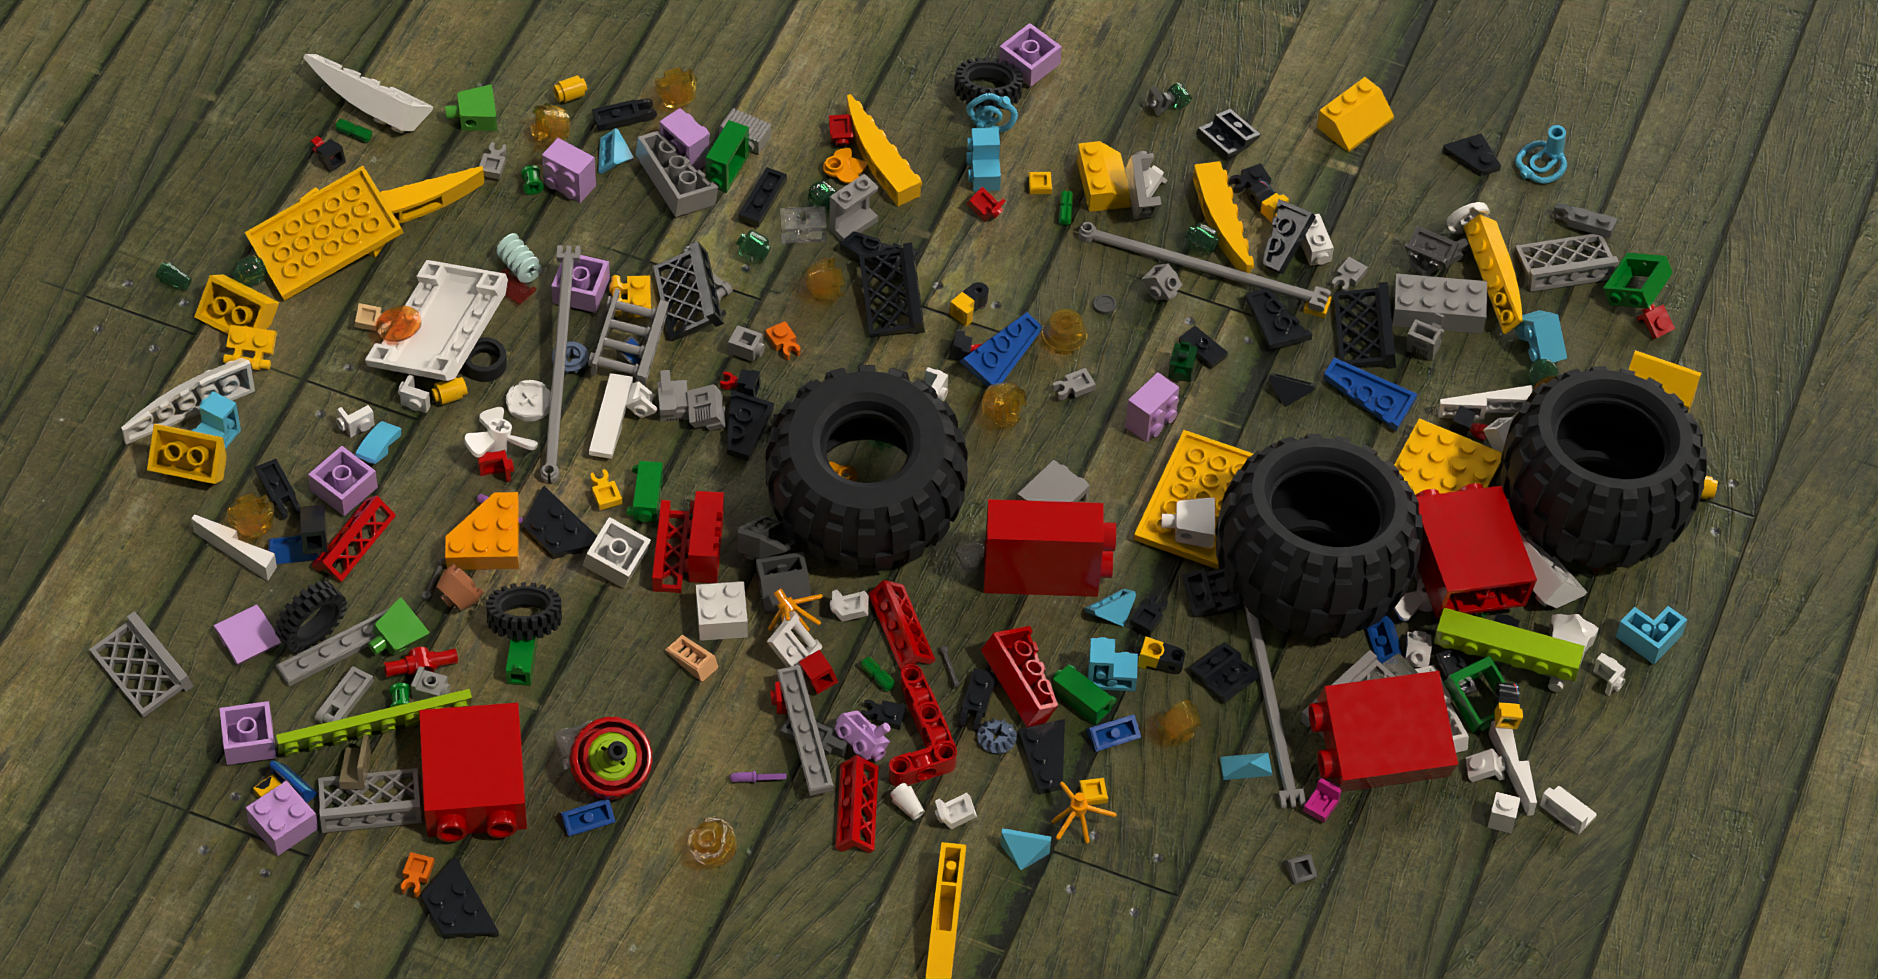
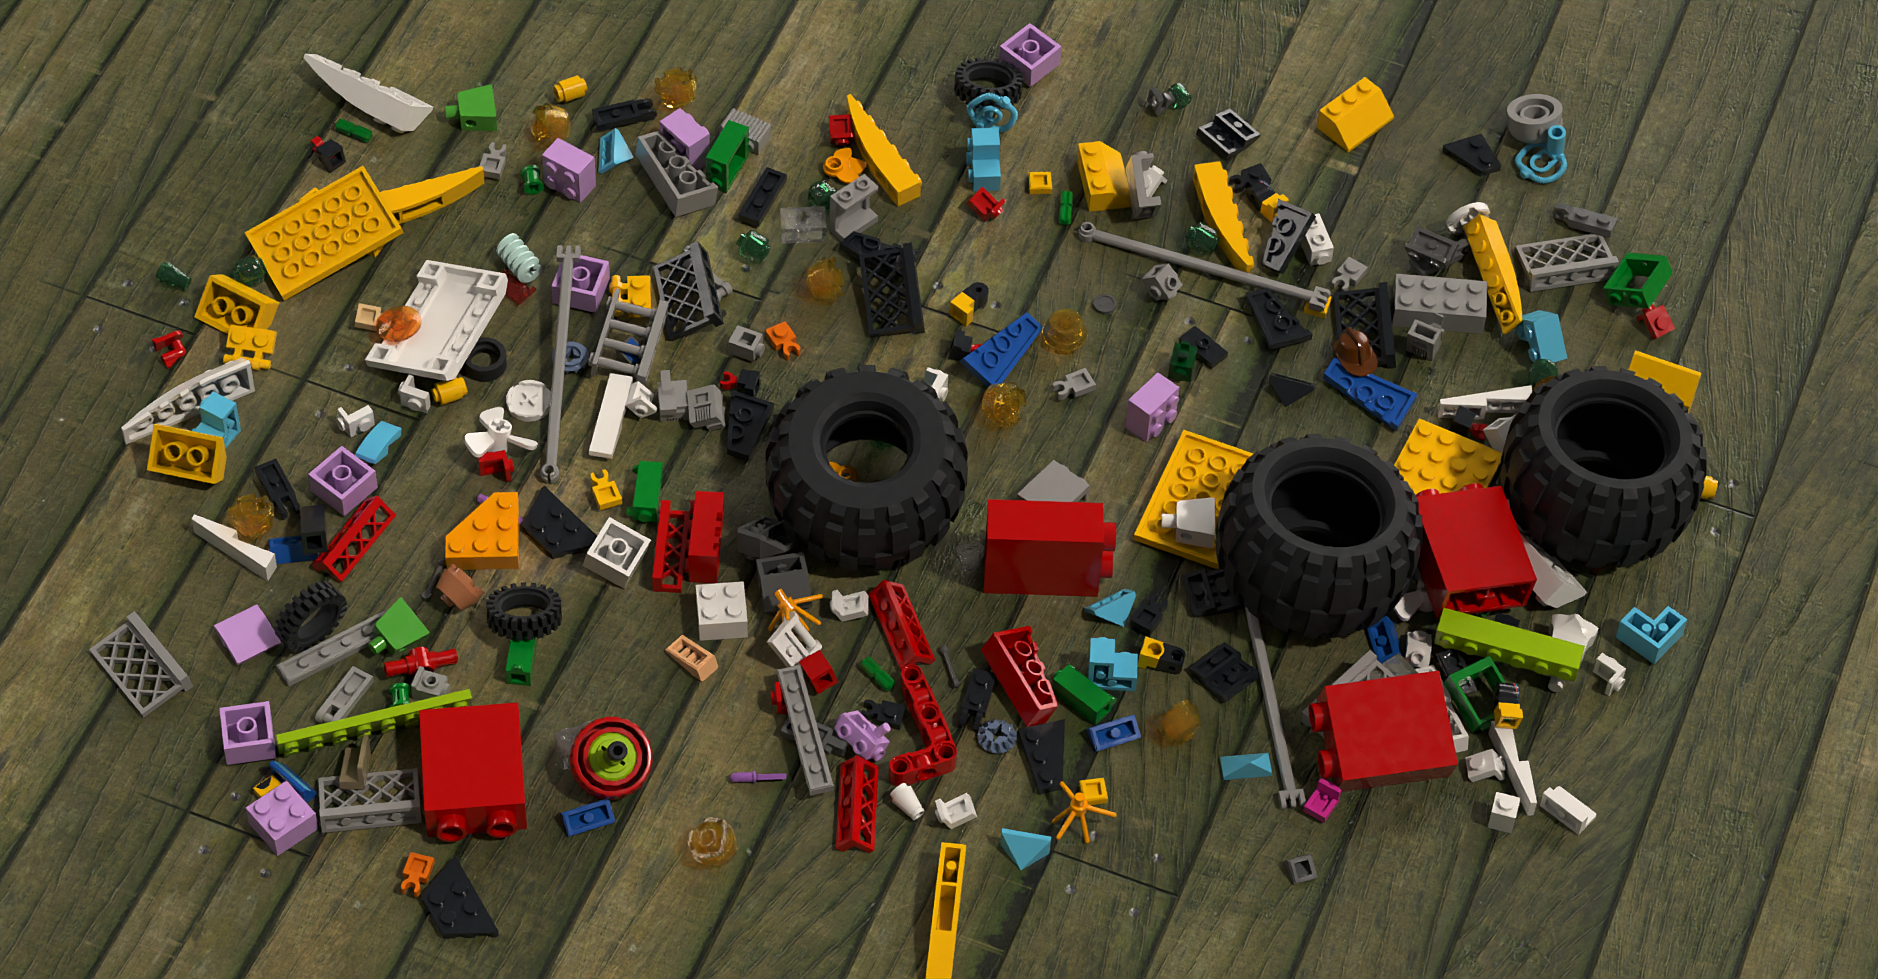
(170, 339): none -> red piece
(1355, 353): none -> reddish brown piece
(1532, 116): none -> light grey piece

